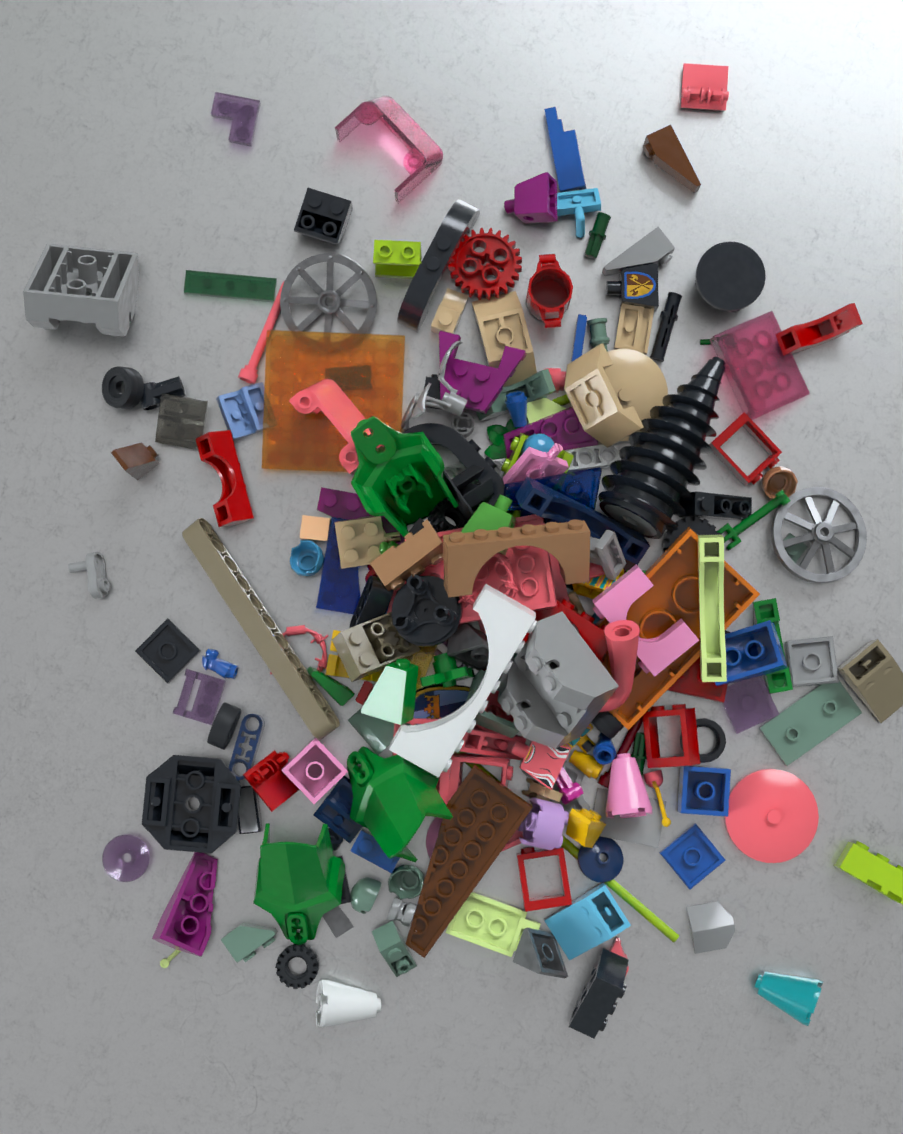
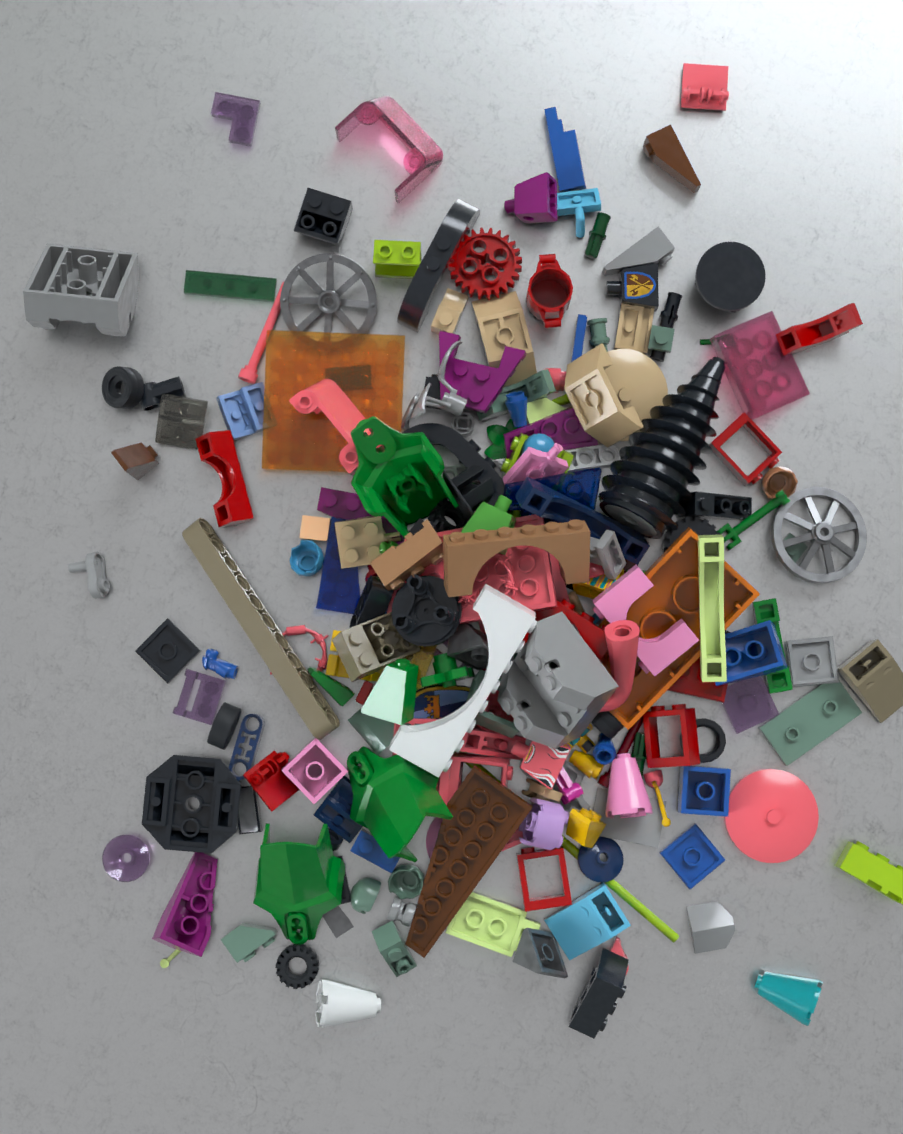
(661, 339): none -> sand green plate

